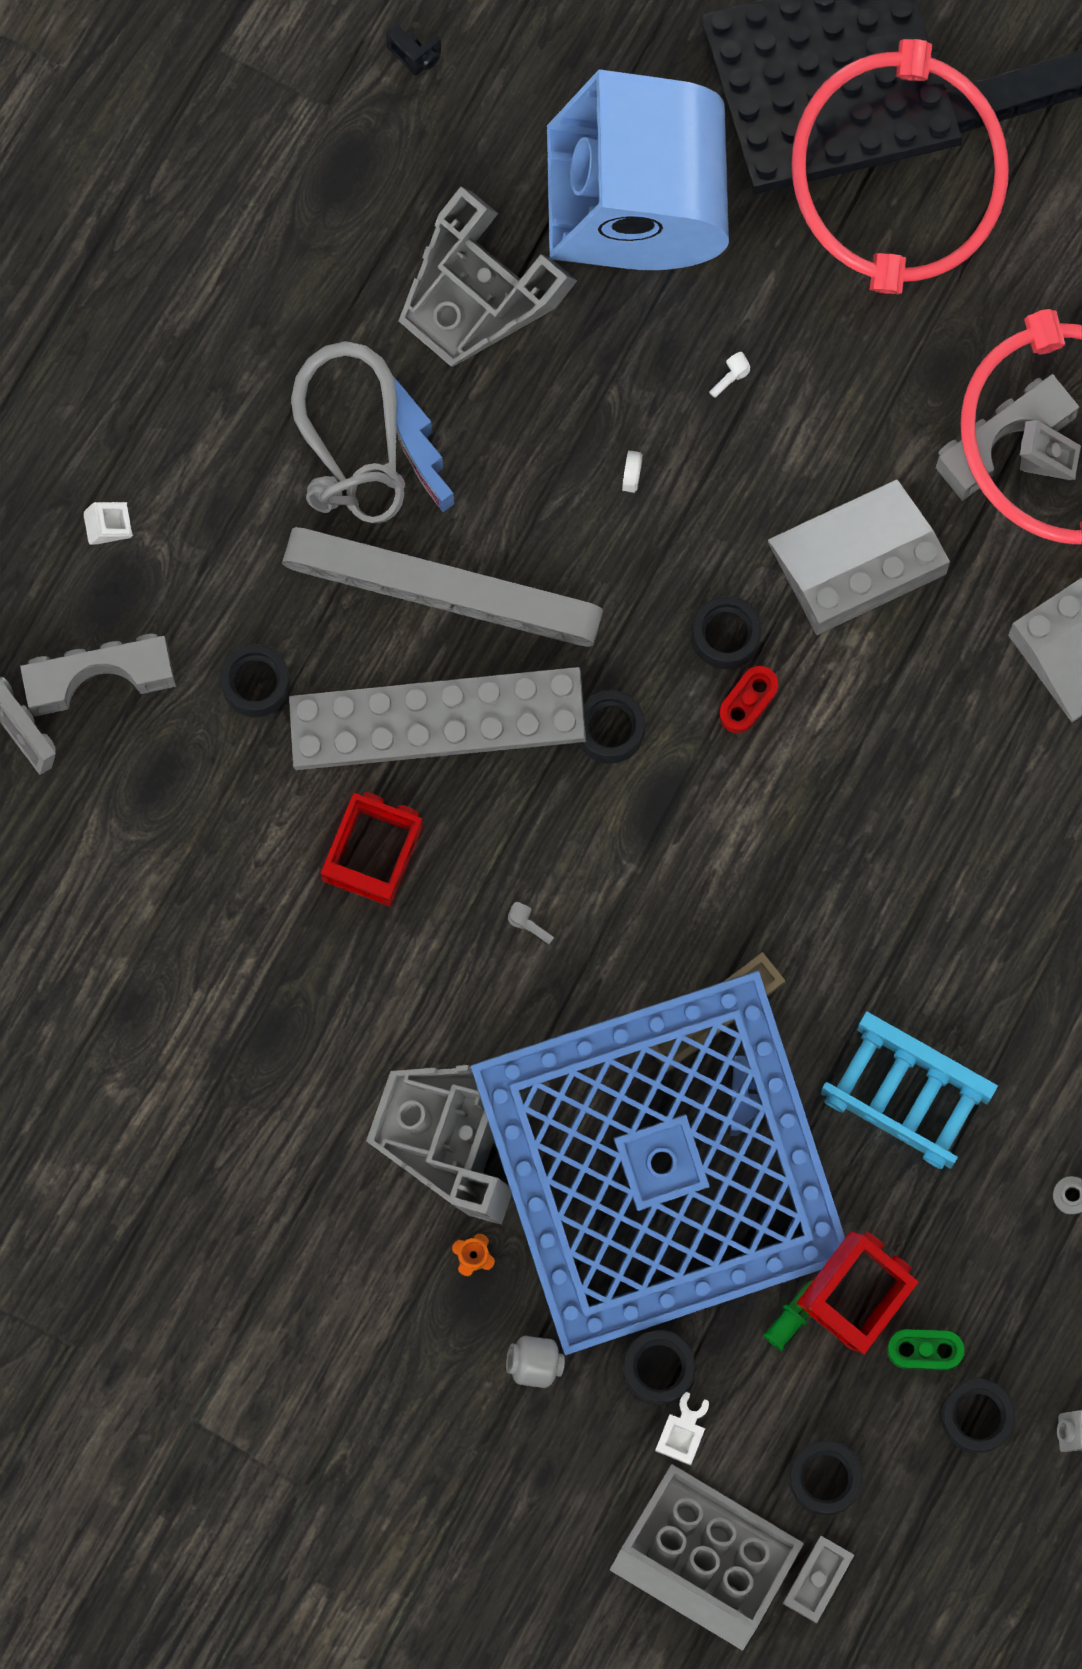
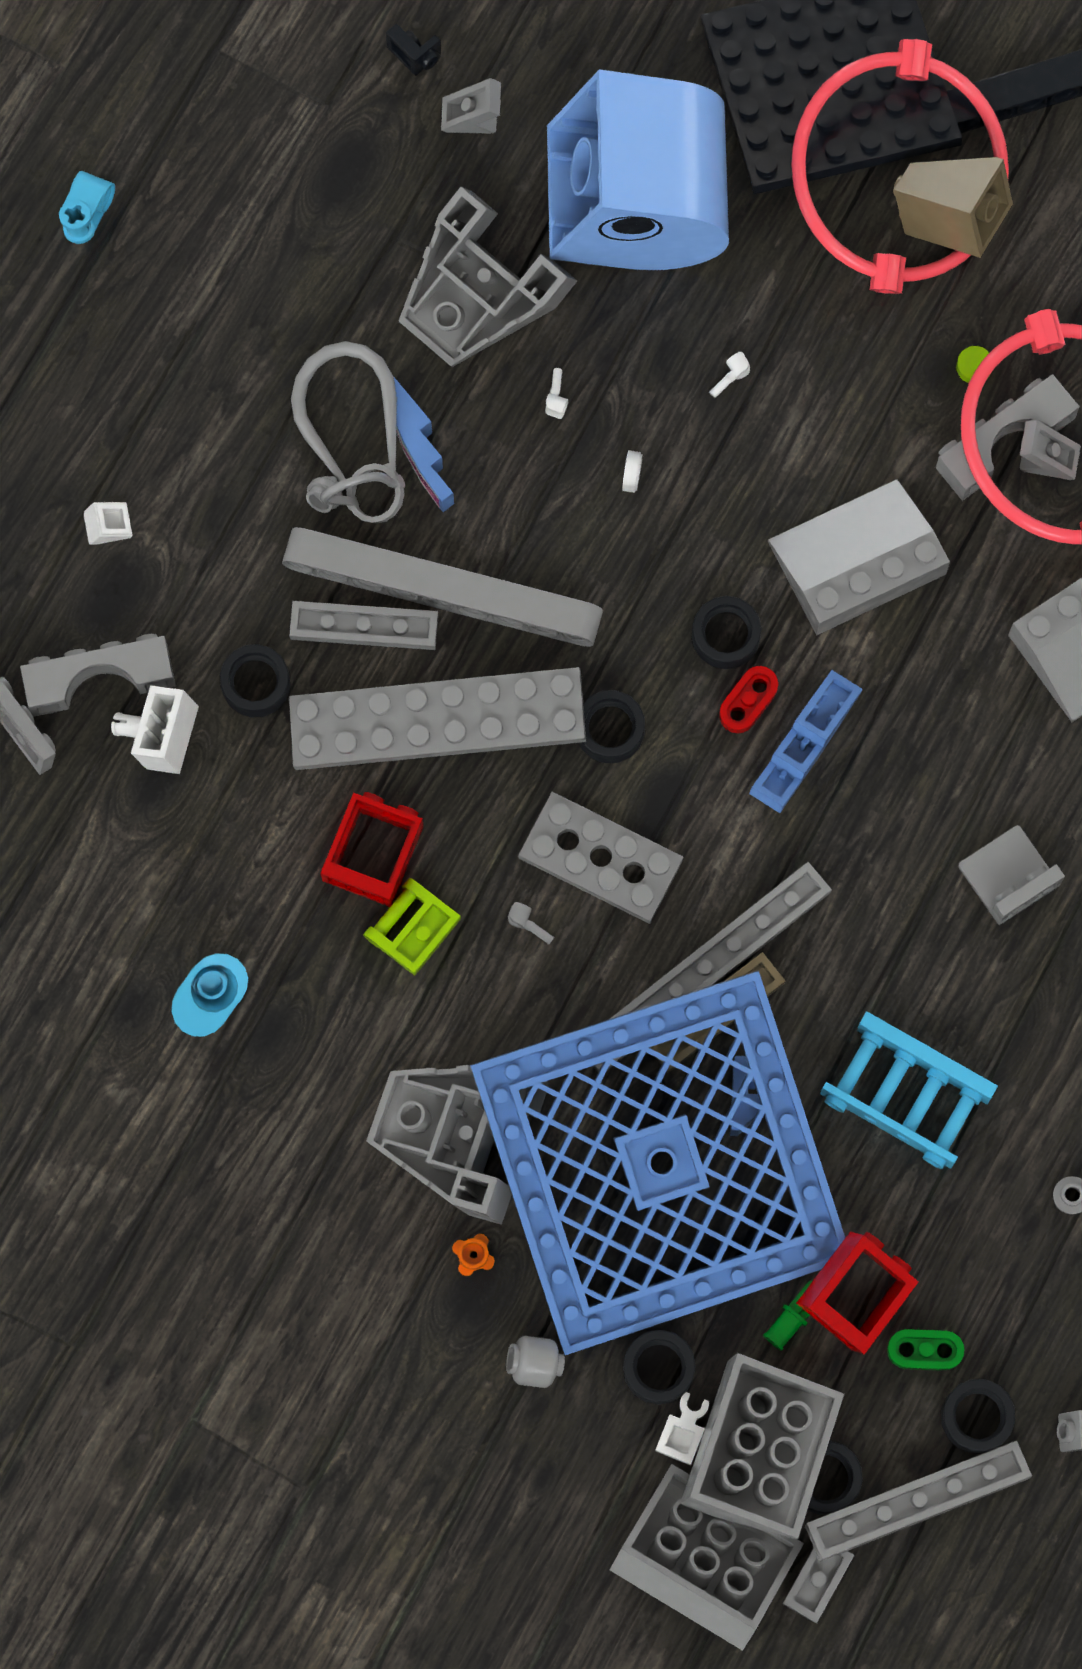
(87, 202): none -> medium azure piece
(161, 730): none -> white brick
(209, 994): none -> medium azure piece
(363, 625): none -> light grey plate
(421, 934): none -> lime plate
(472, 108): none -> light grey slope
(555, 404): none -> white hand
(595, 833): none -> light grey plate
(737, 940): none -> light grey plate
(762, 1447): none -> light grey slope
(805, 741): none -> medium blue slope
(918, 1501): none -> light grey plate
(954, 202): none -> dark tan slope
(969, 361): none -> lime tile
(1009, 874): none -> light grey bracket

